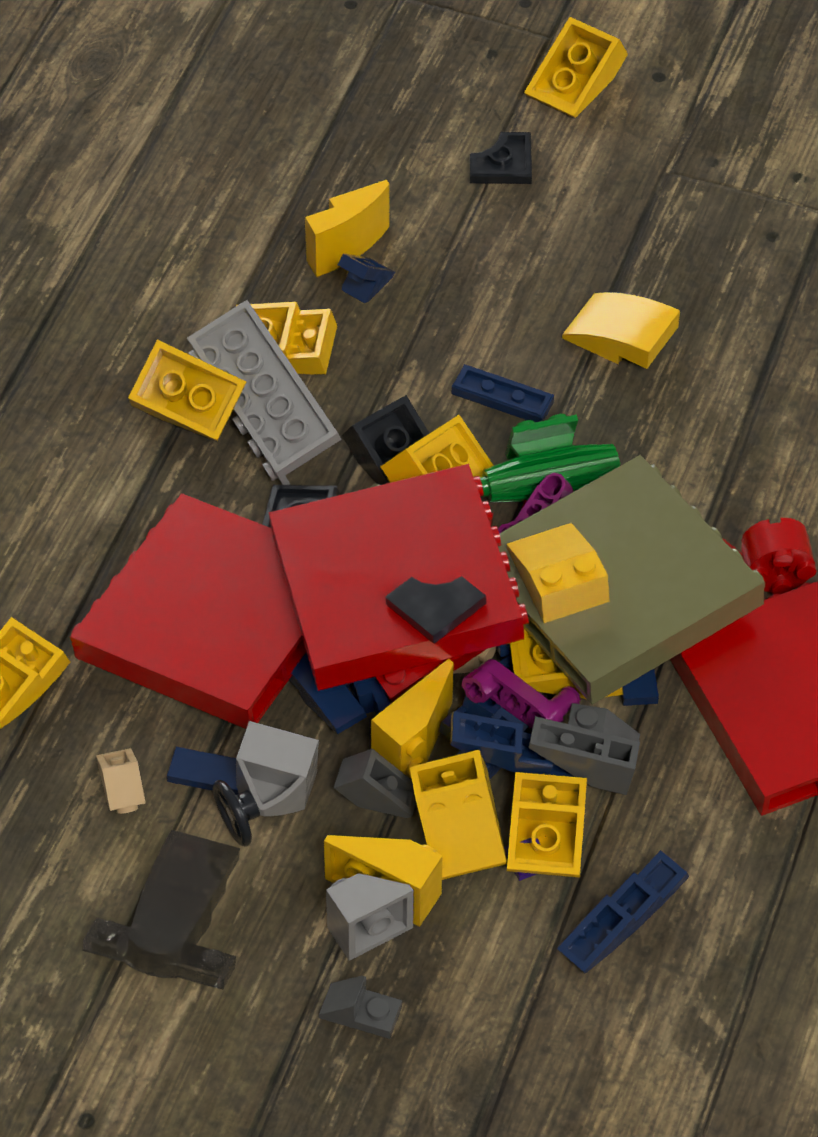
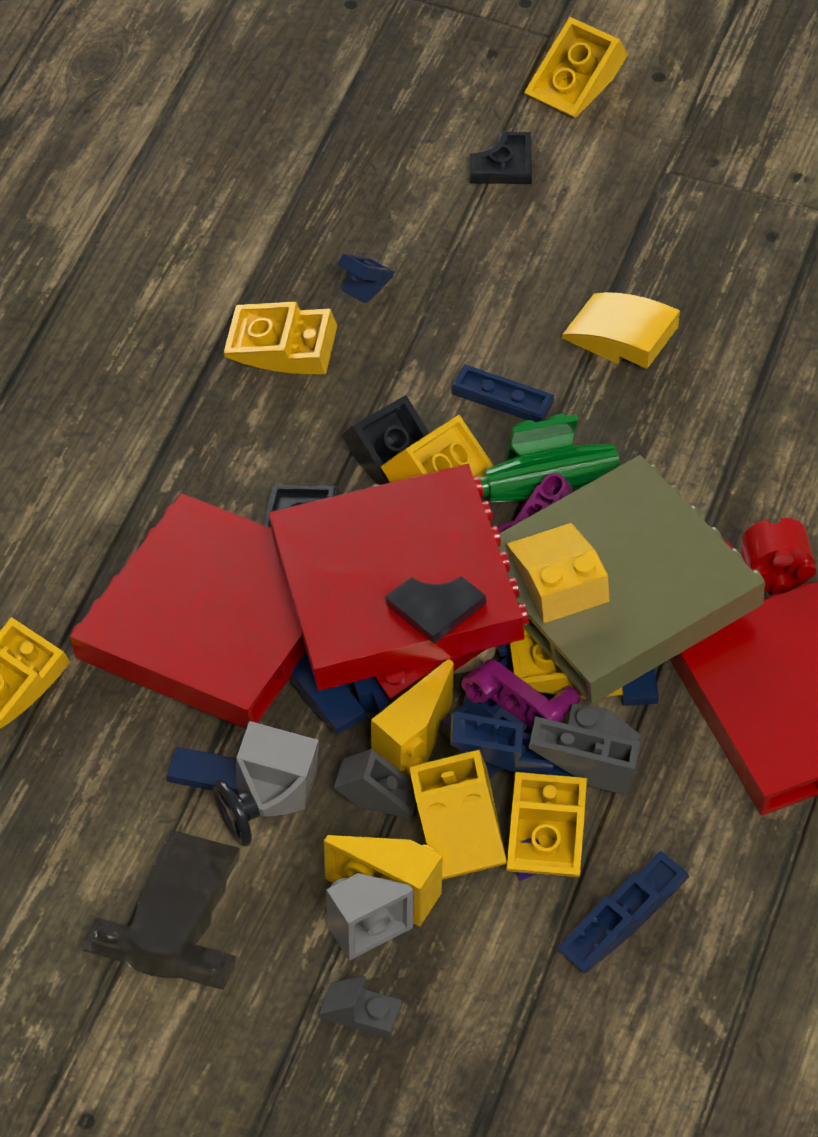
(121, 780): tan slope -> none
(186, 391): yellow slope -> none
(275, 402): light grey bracket -> none
(347, 227): yellow slope -> none

